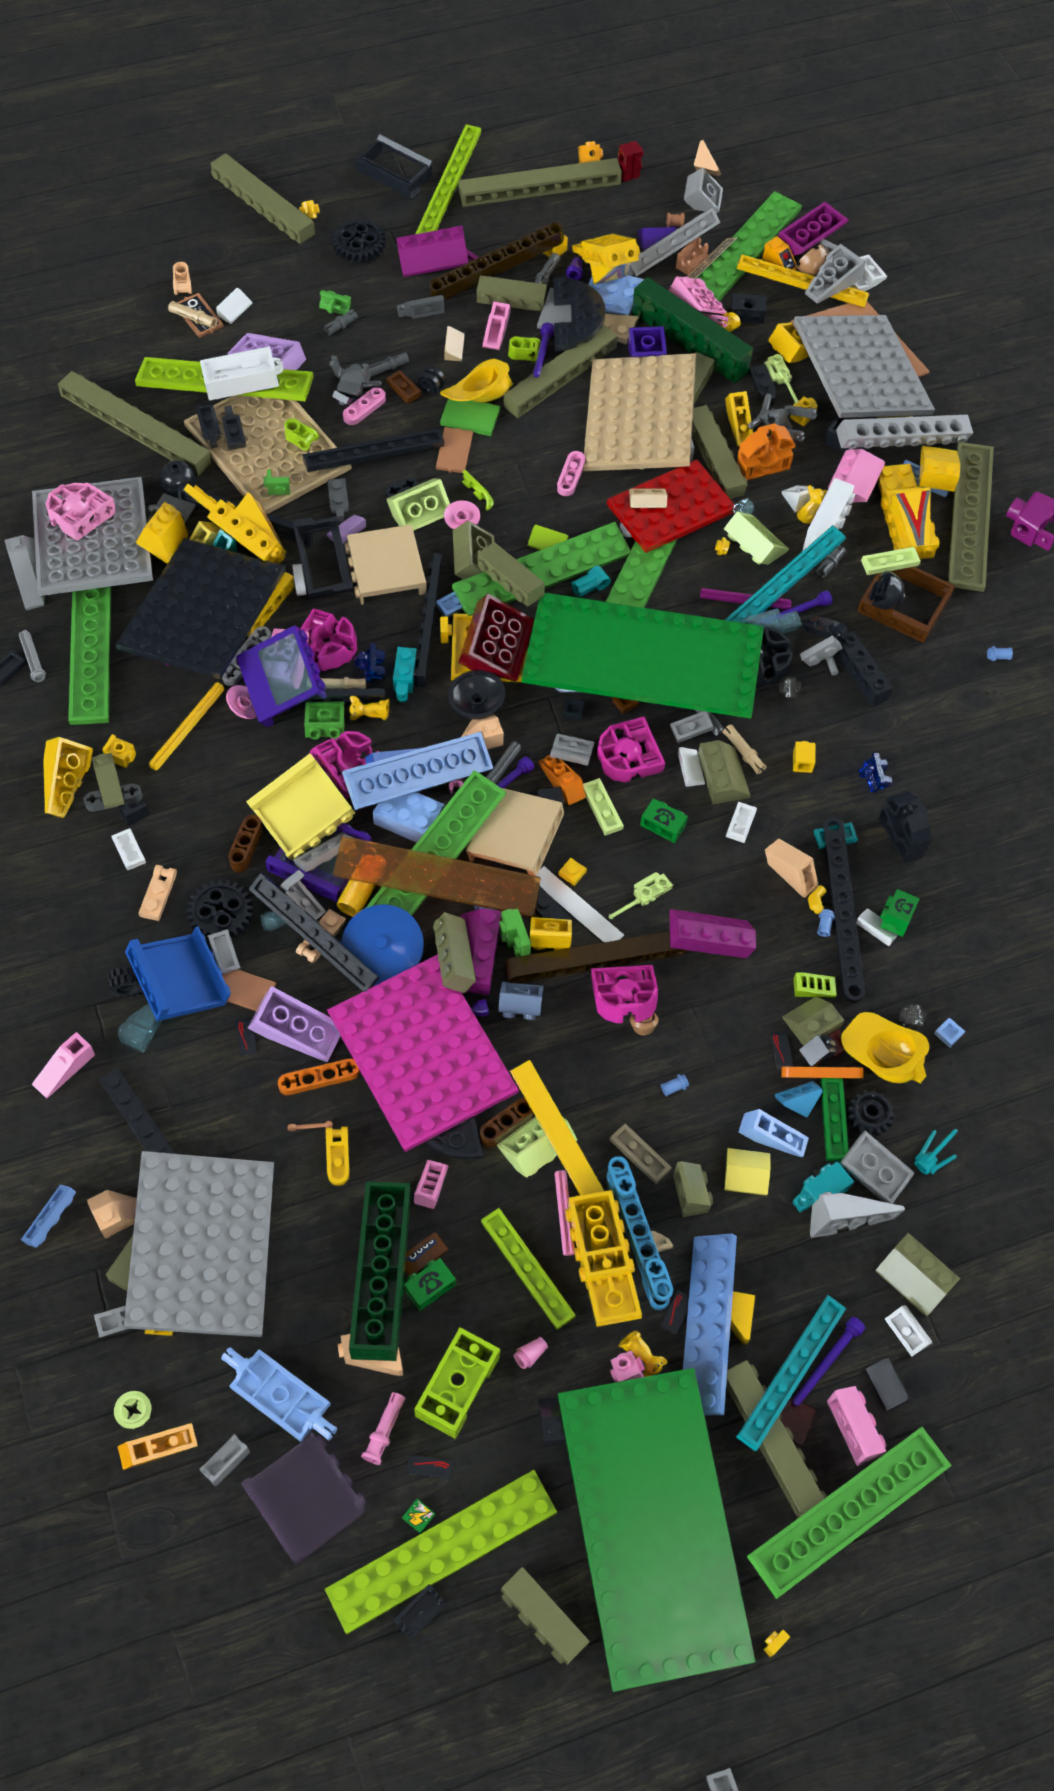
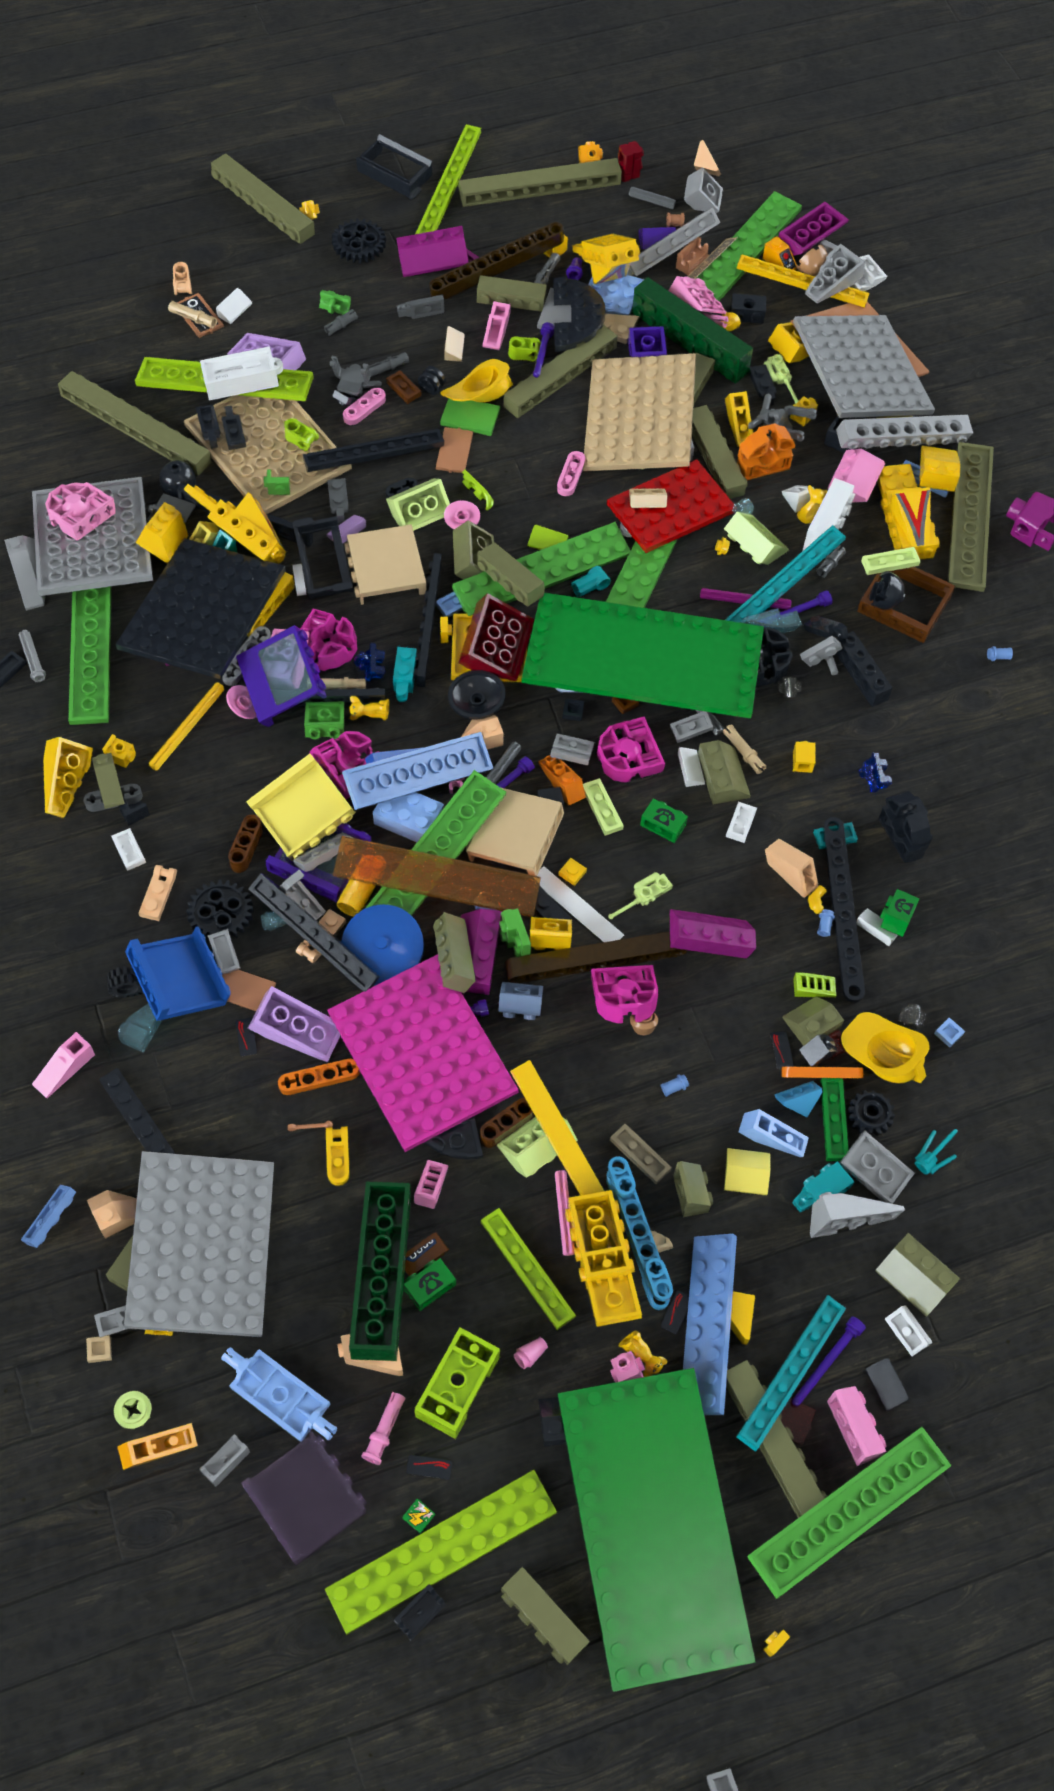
(99, 1349): none -> tan plate
(652, 197): none -> dark grey axle

